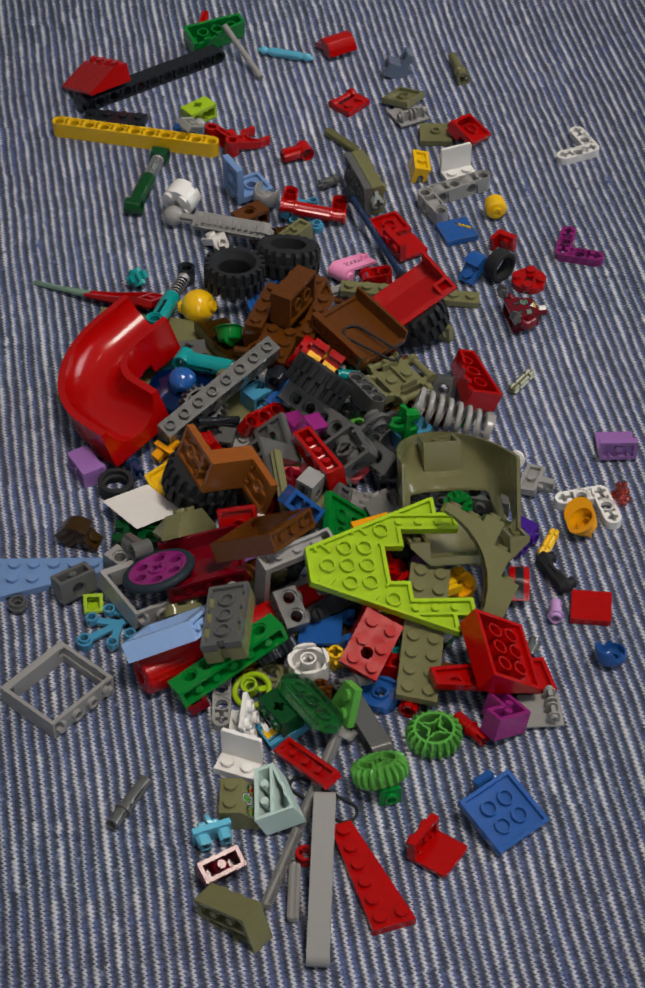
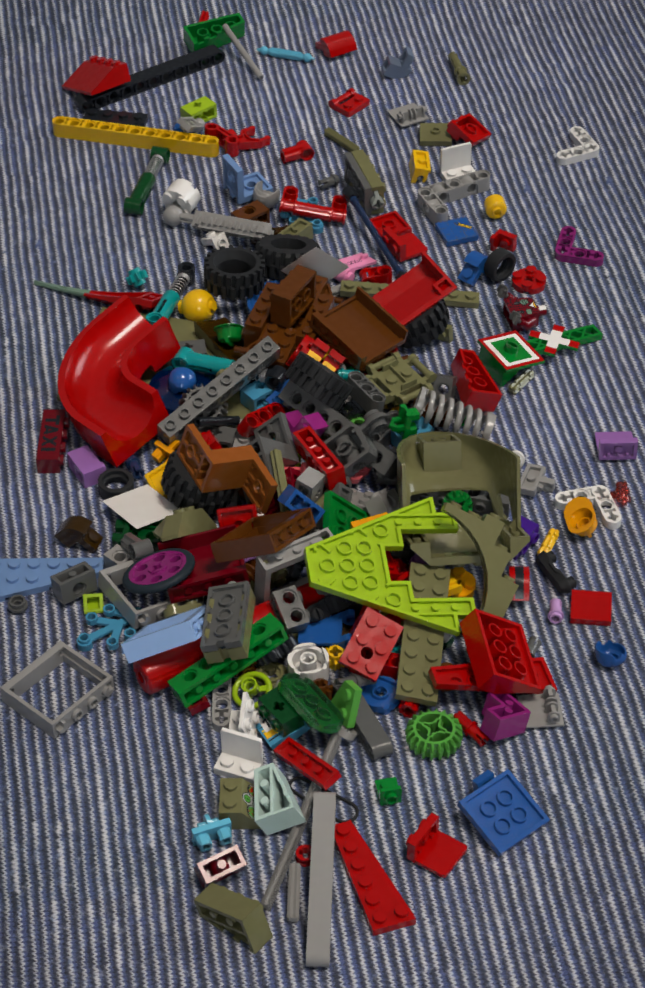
(52, 441): none -> dark red brick
(124, 808): dark grey pin -> none
(319, 261): none -> white sticker
(357, 326): black piece -> none
(379, 770): bright green gear -> none
(403, 97): olive plate -> none
(510, 352): none -> green piece

